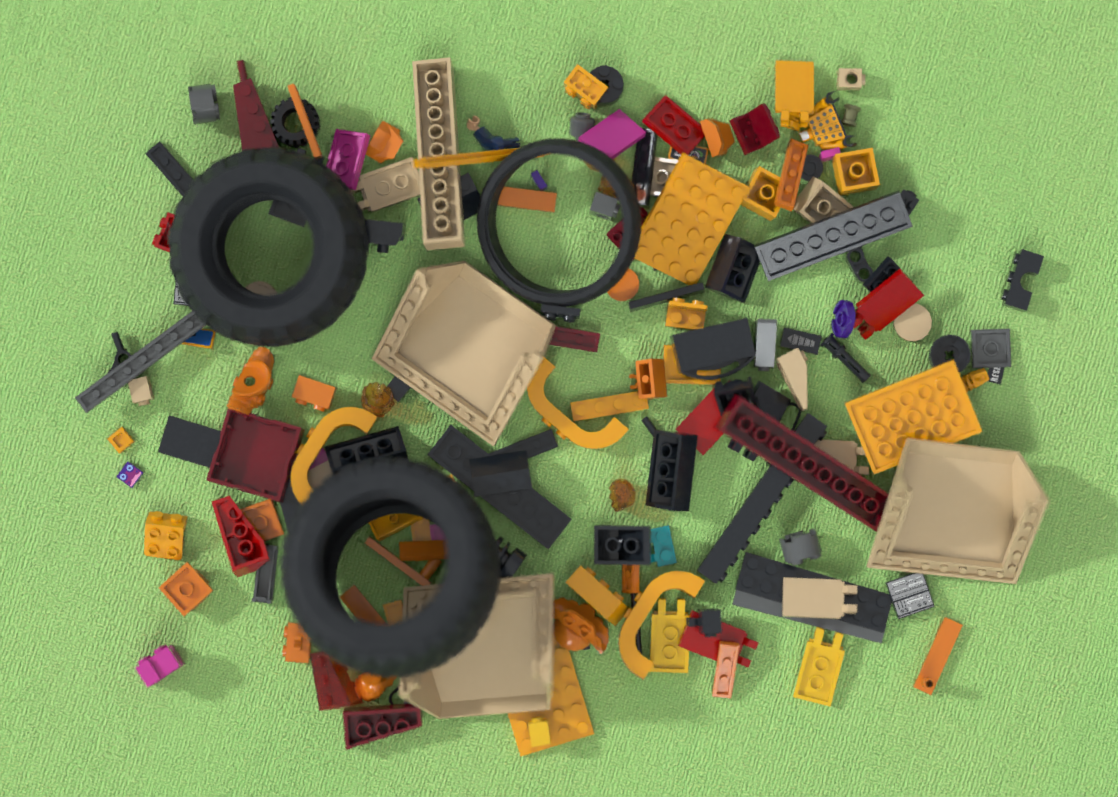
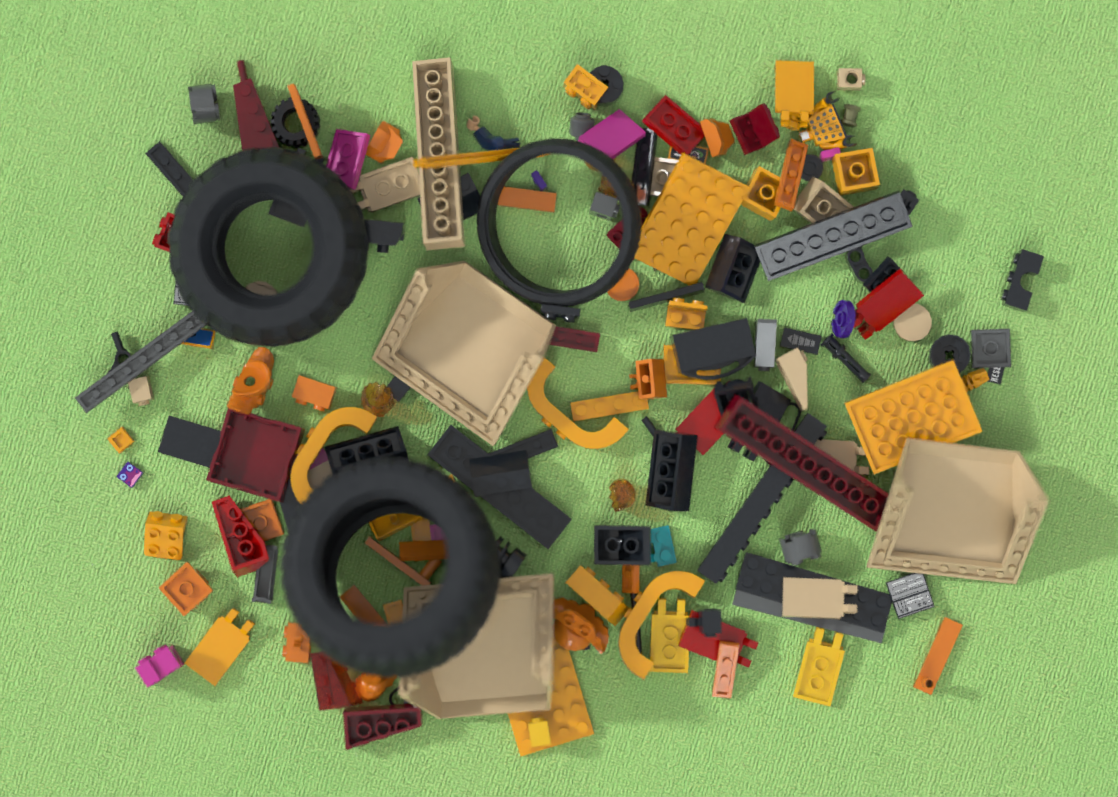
(219, 647): none -> light orange tile

